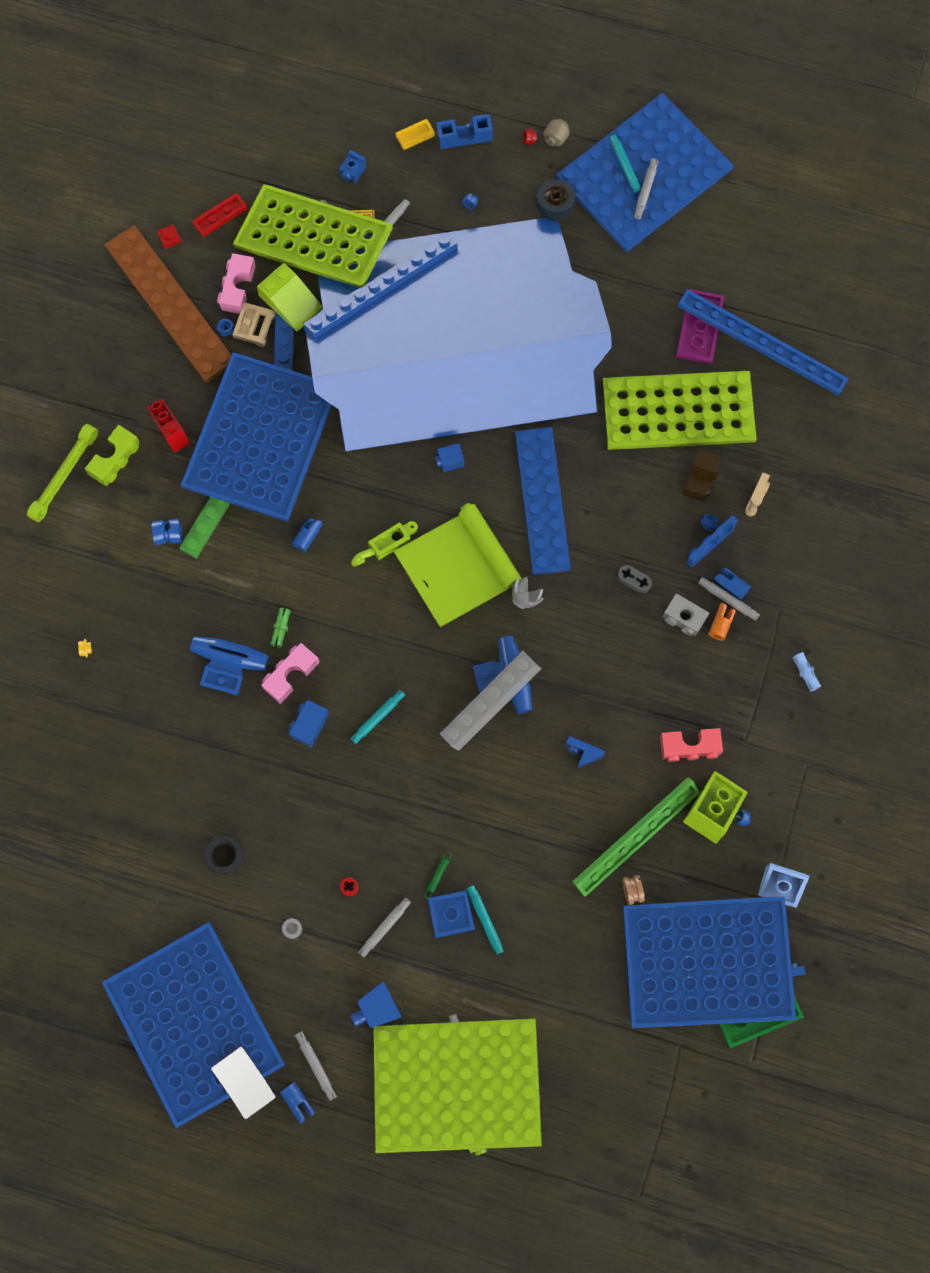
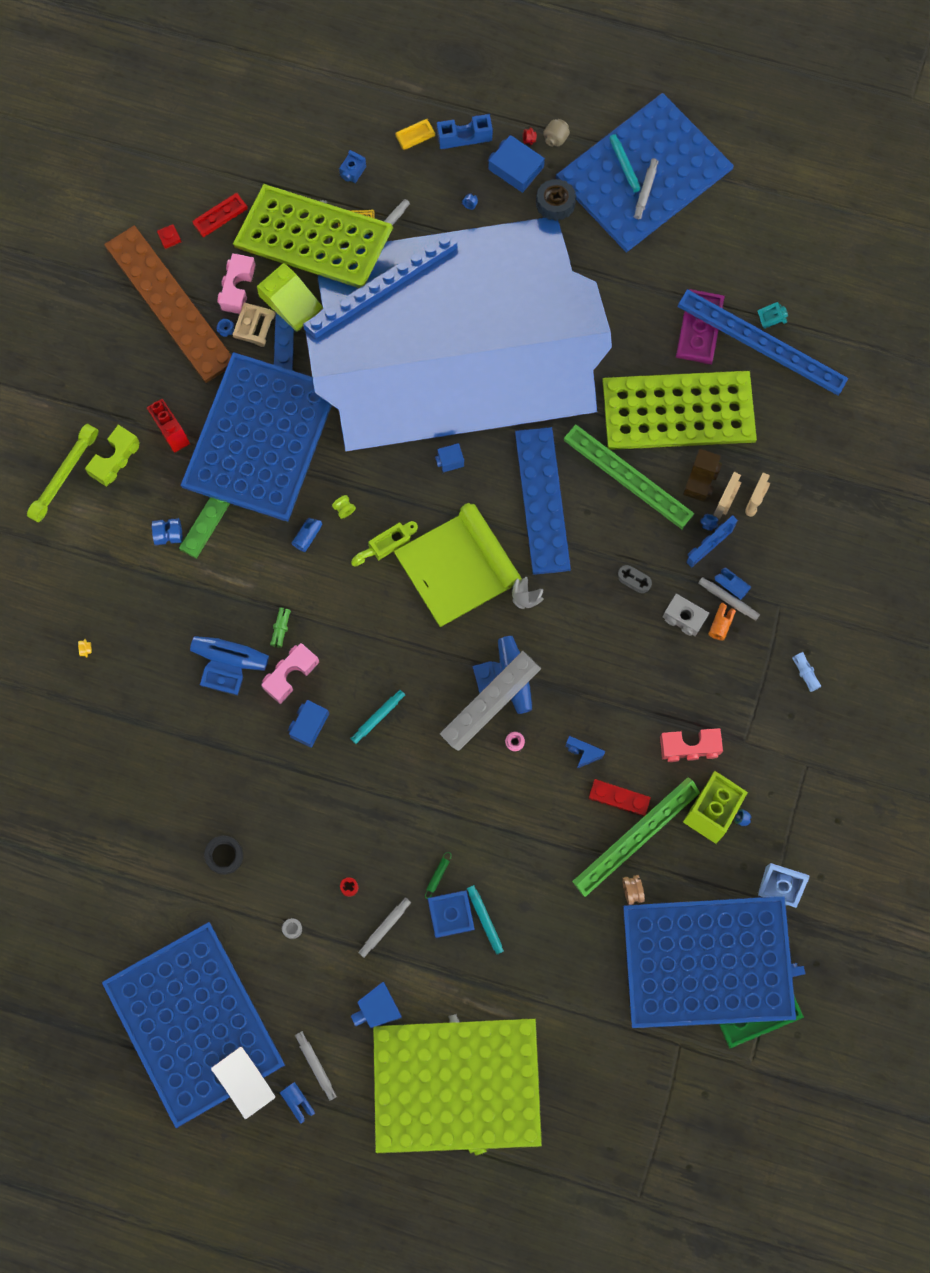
(343, 506): none -> lime wheel
(514, 735): none -> bright pink plate
(516, 163): none -> blue brick
(619, 798): none -> red plate
(629, 476): none -> bright green plate
(728, 496): none -> tan plate
(772, 315): none -> teal bracket

